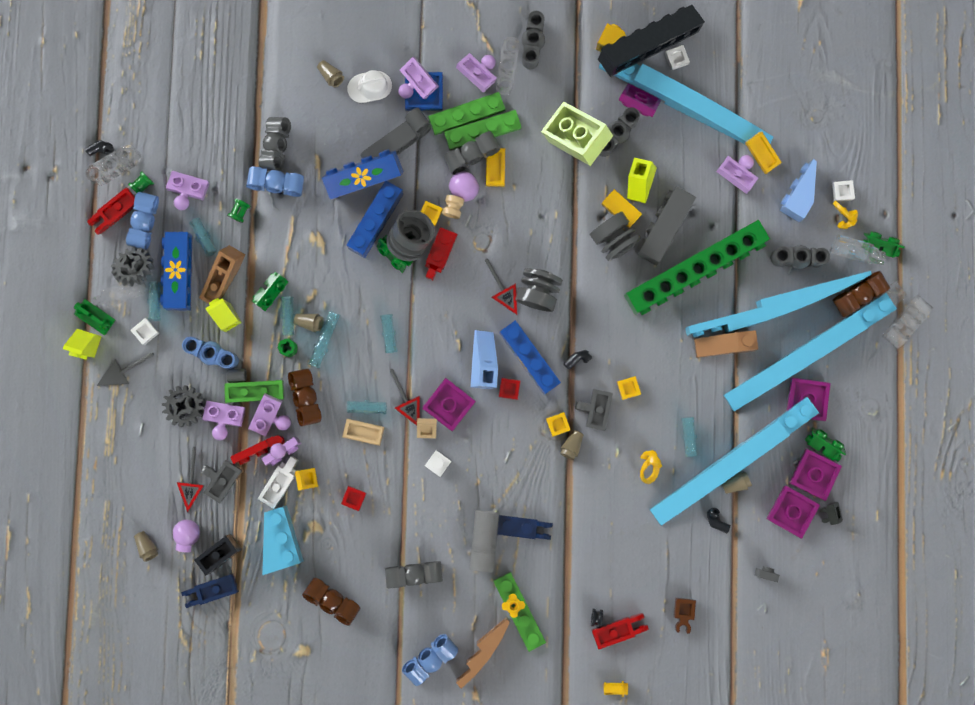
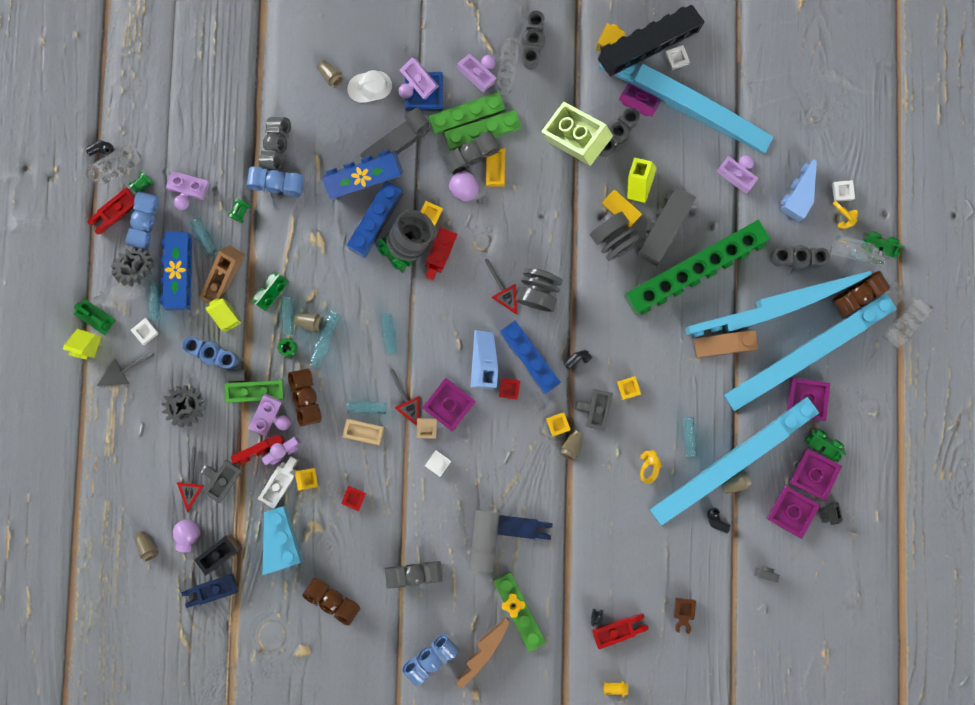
(223, 415): lavender plate -> none
(453, 204): tan wheel -> none
(763, 152): yellow tile -> none

